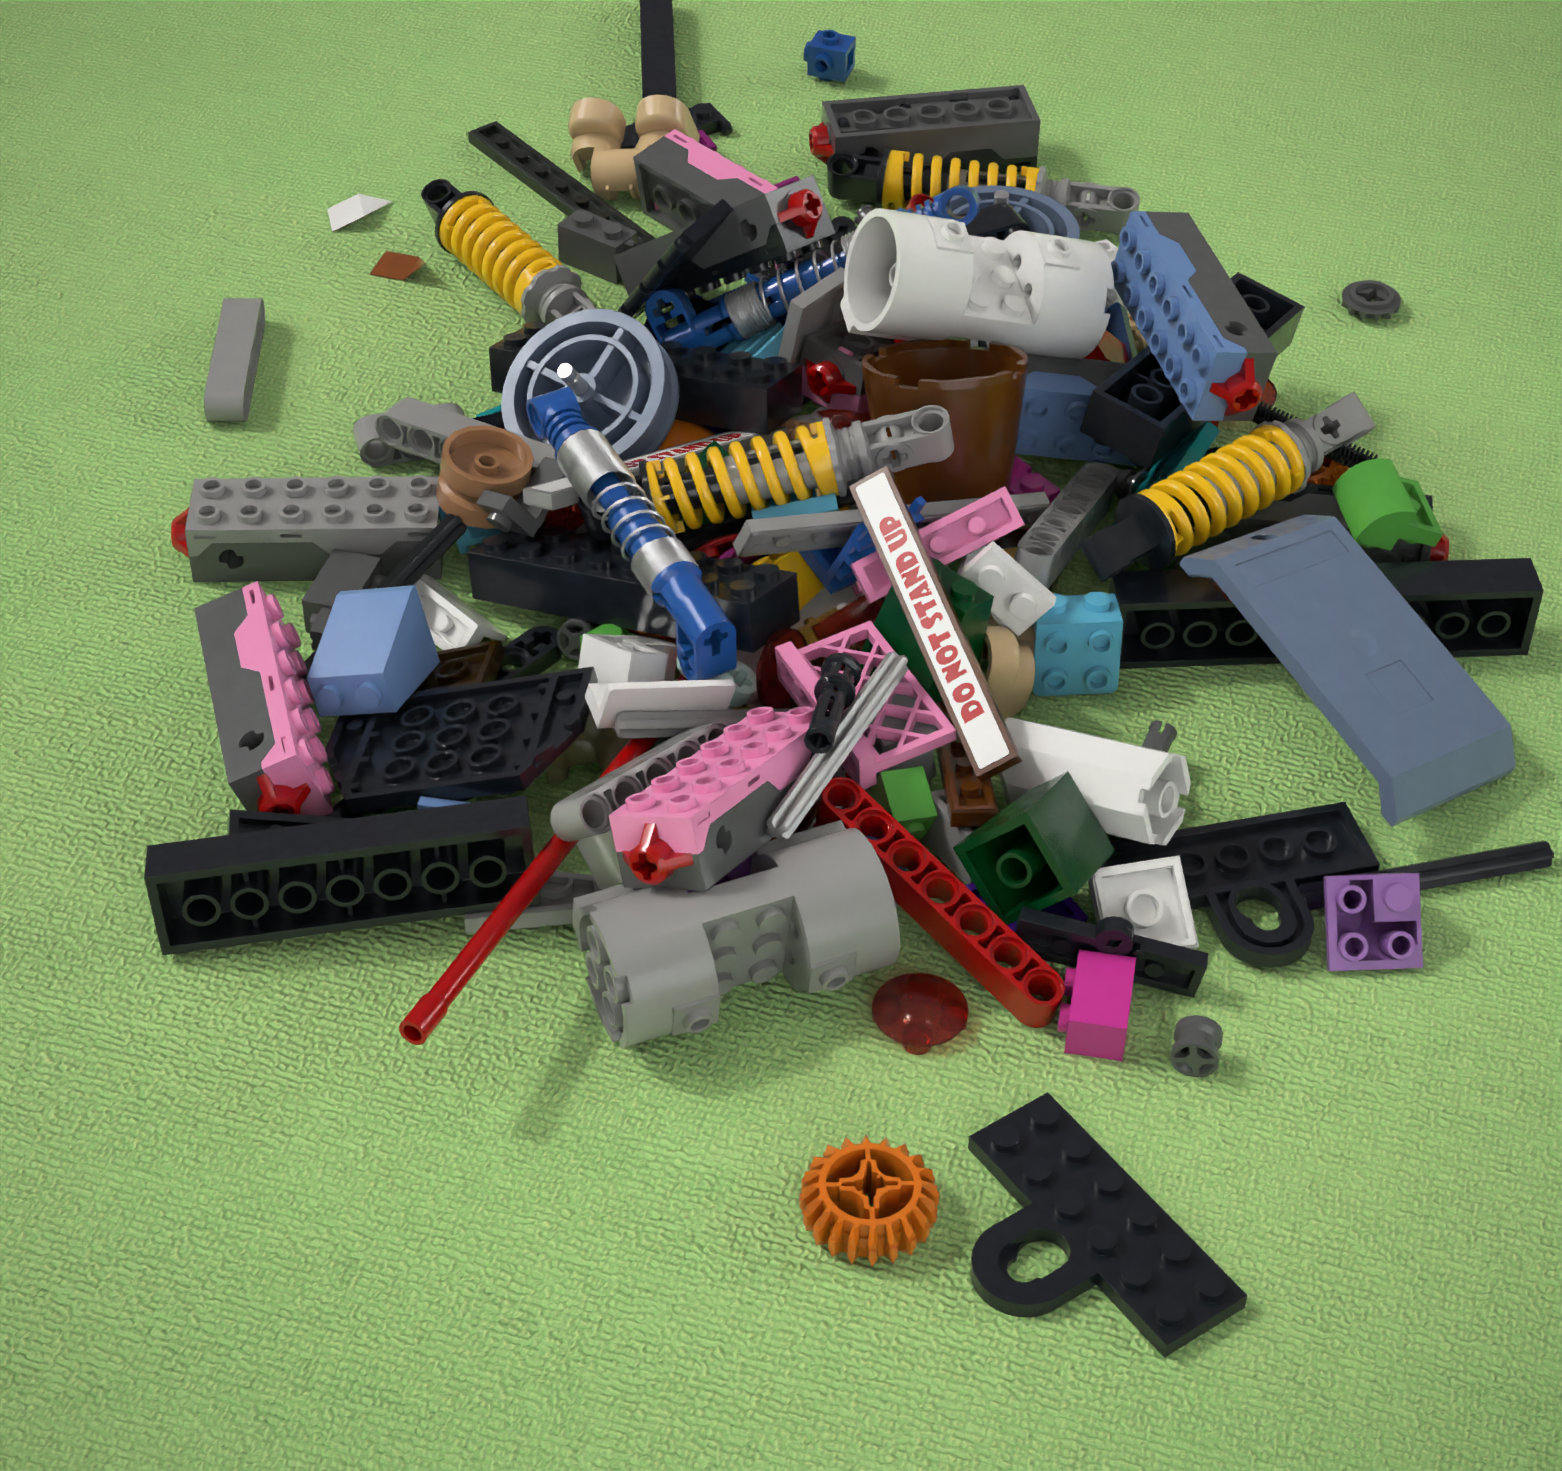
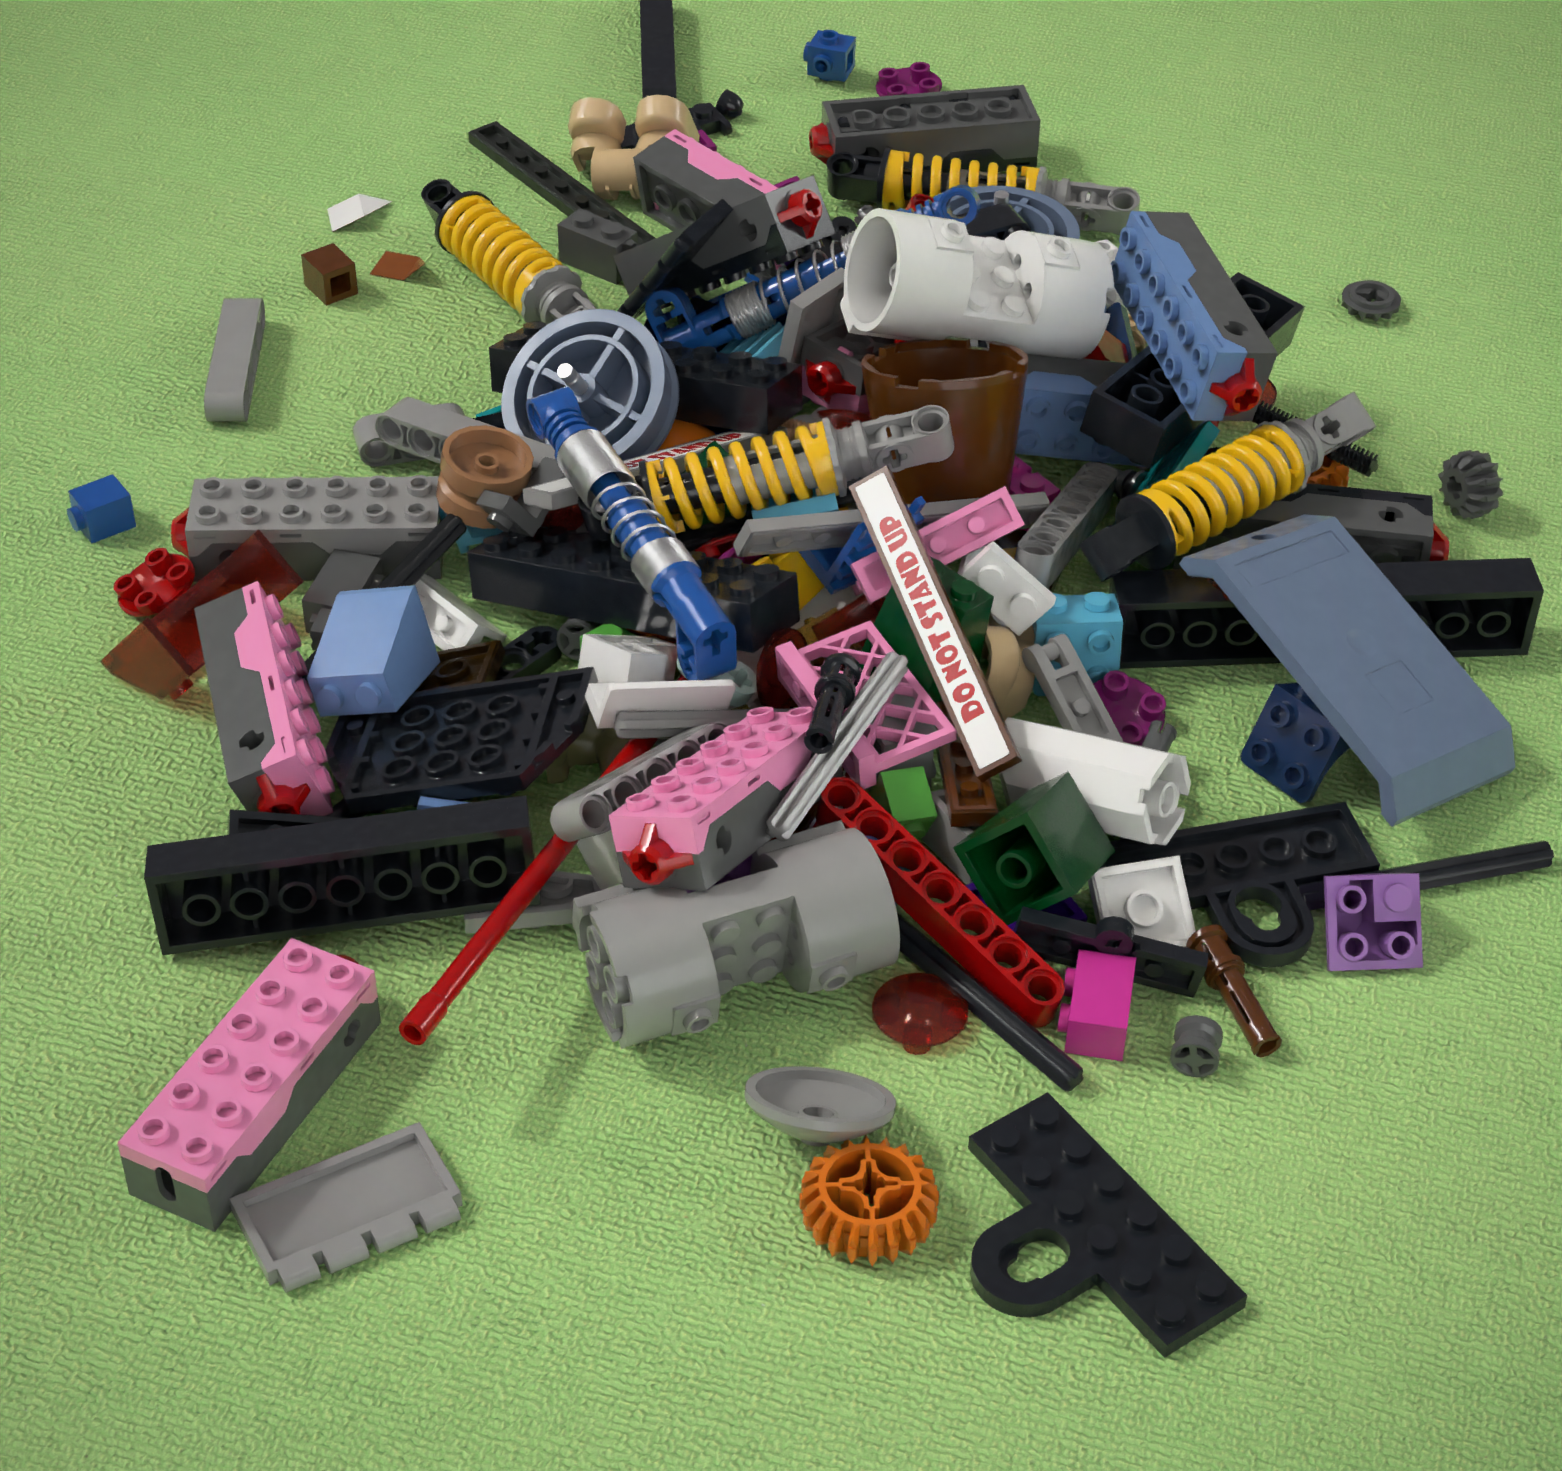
(101, 509): none -> blue brick
(154, 583): none -> red dish
(168, 647): none -> clear red windscreen
(250, 1084): none -> bright pink piece
(329, 274): none -> reddish brown brick
(345, 1204): none -> light grey hinge
(730, 105): none -> black hinge
(819, 1103): none -> light grey dish
(908, 80): none -> magenta dish
(990, 1008): none -> black axle
(1069, 688): none -> light grey plate
(1130, 705): none -> magenta dish
(1226, 974): none -> reddish brown pin
(1293, 743): none -> dark blue bracket
(1384, 506): bright green brick -> none
(1470, 484): none -> dark grey gear

